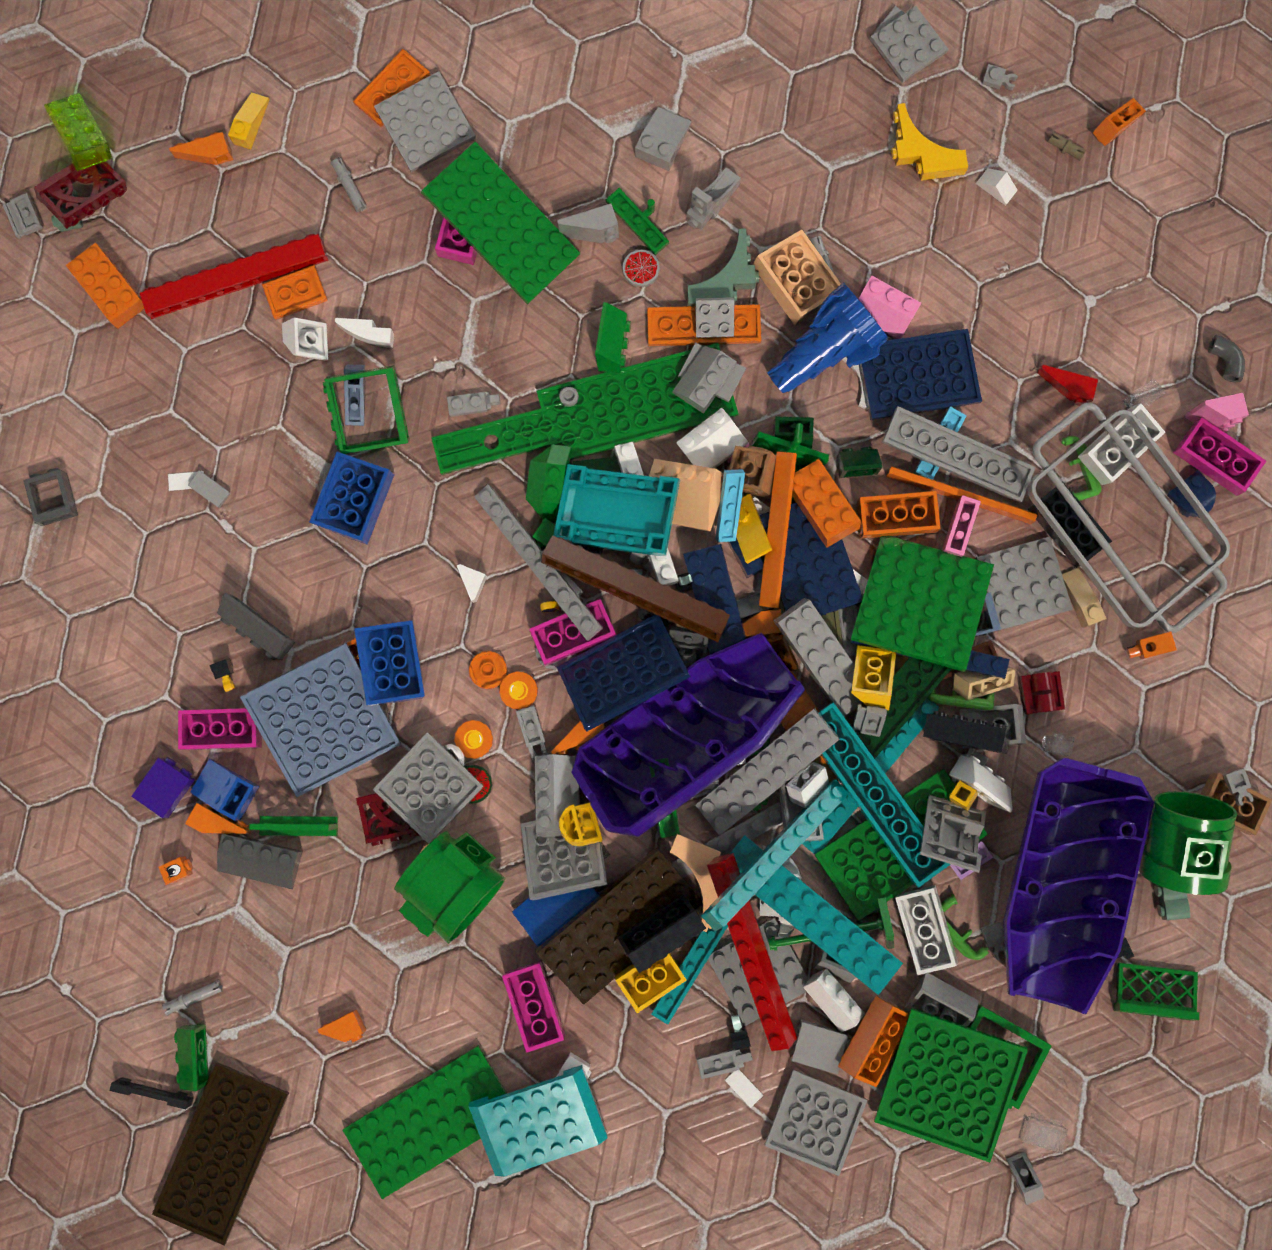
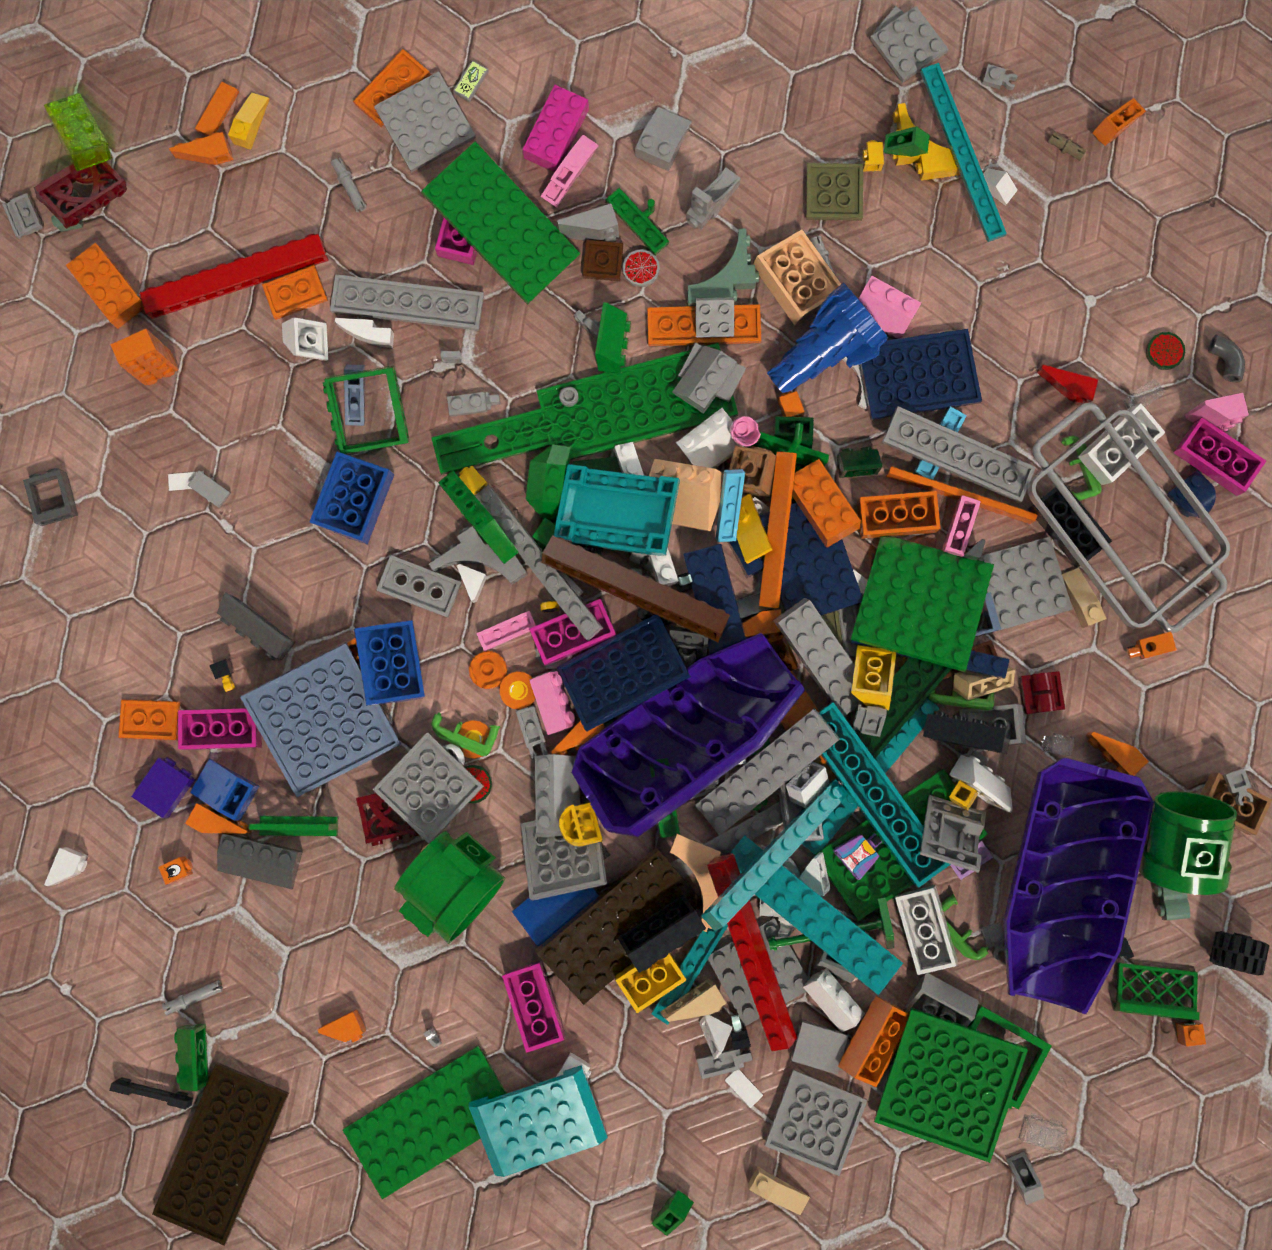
(66, 865): none -> white slope
(145, 357): none -> orange brick
(149, 719): none -> orange tile
(217, 109): none -> orange tile
(407, 302): none -> light grey plate
(423, 599): none -> light grey plate
(432, 1037): none -> light grey tile
(451, 357): none -> light grey tile
(462, 741): none -> bright green piece
(470, 81): none -> tile
(472, 479): none -> yellow brick
(475, 551): none -> light grey arch
(478, 517): none -> green window
(506, 631): none -> bright pink plate
(552, 702): none -> bright pink brick
(555, 128): none -> dark pink brick
(569, 170): none -> bright pink slope
(589, 325): none -> light grey plate
(603, 260): none -> reddish brown plate
(673, 1213): none -> green slope
(698, 1002): none -> tan slope
(716, 1034): none -> white slope
(744, 431): none -> bright pink hair
(777, 1191): none -> tan slope
(791, 405): none -> orange brick
(816, 875): none -> white slope
(834, 191): none -> olive plate
(858, 854): none -> torso
(873, 156): none -> yellow brick
(907, 142): none -> green slope
(963, 152): none -> teal plate
(975, 551): none -> dark grey slope
(1123, 756): none -> orange slope
(1165, 351): none -> tile
(1190, 1033): none -> orange brick
(1239, 953): none -> black wheel

